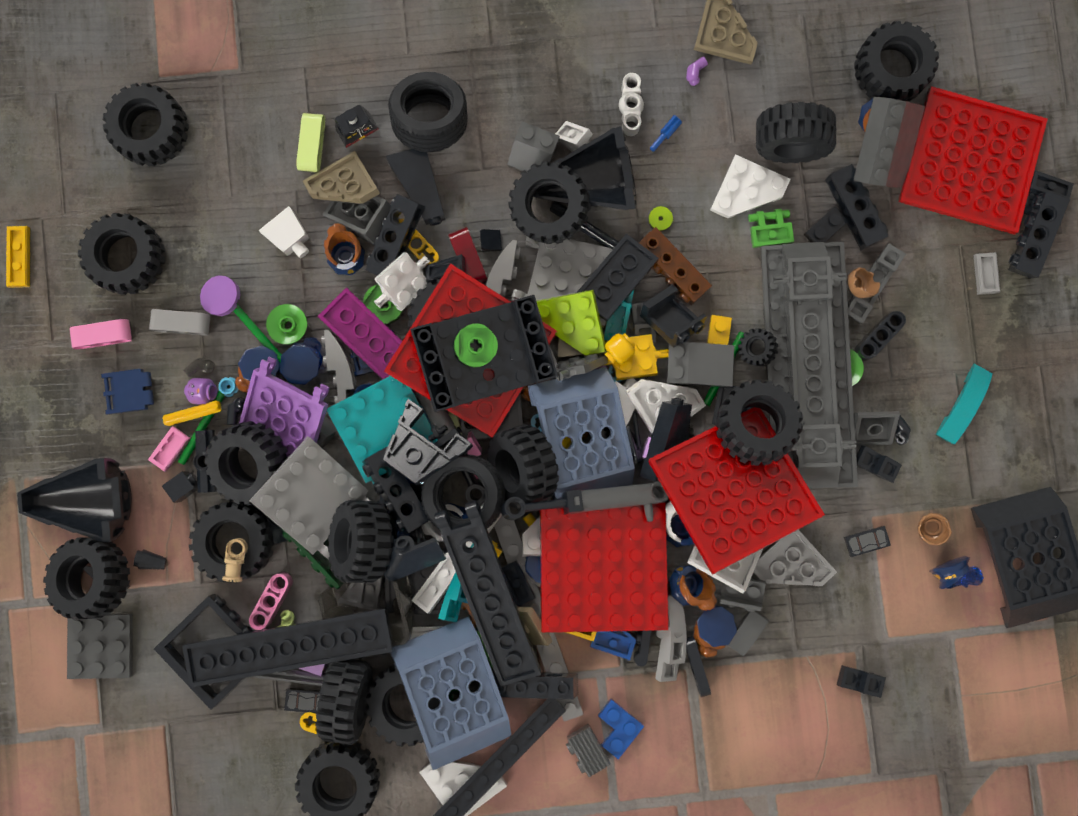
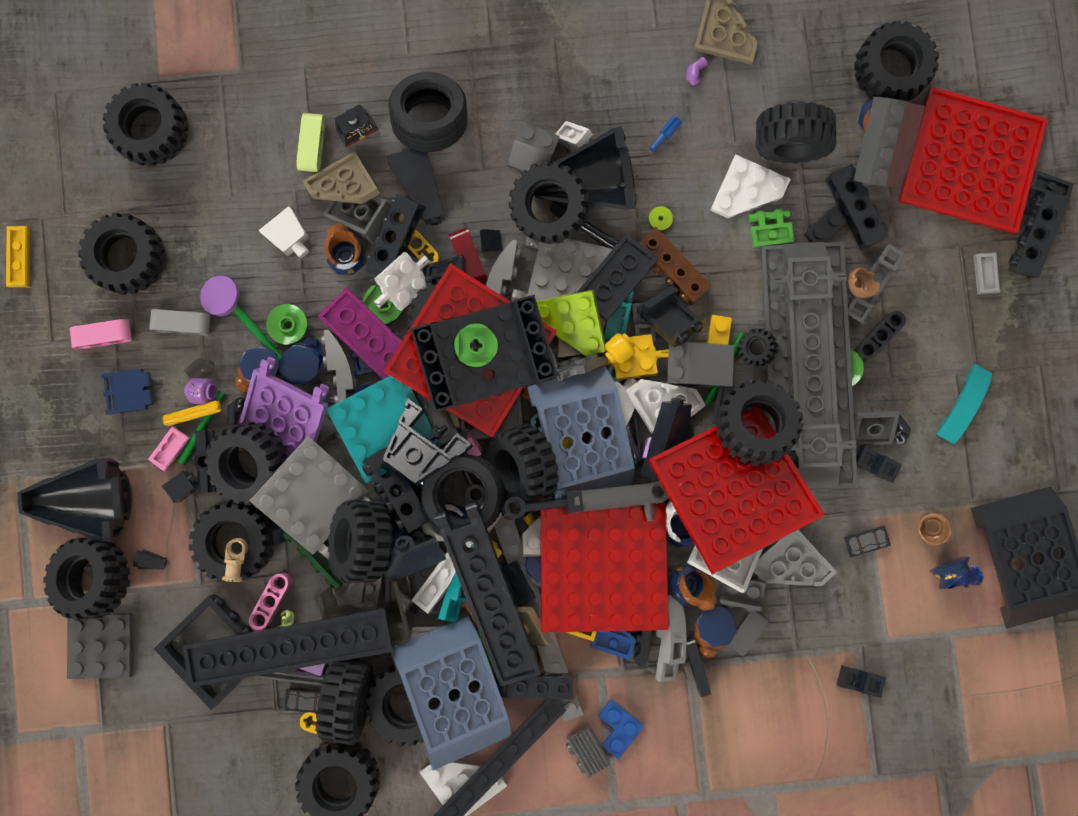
(223, 386): medium azure plate -> none
(631, 95): white piece -> none

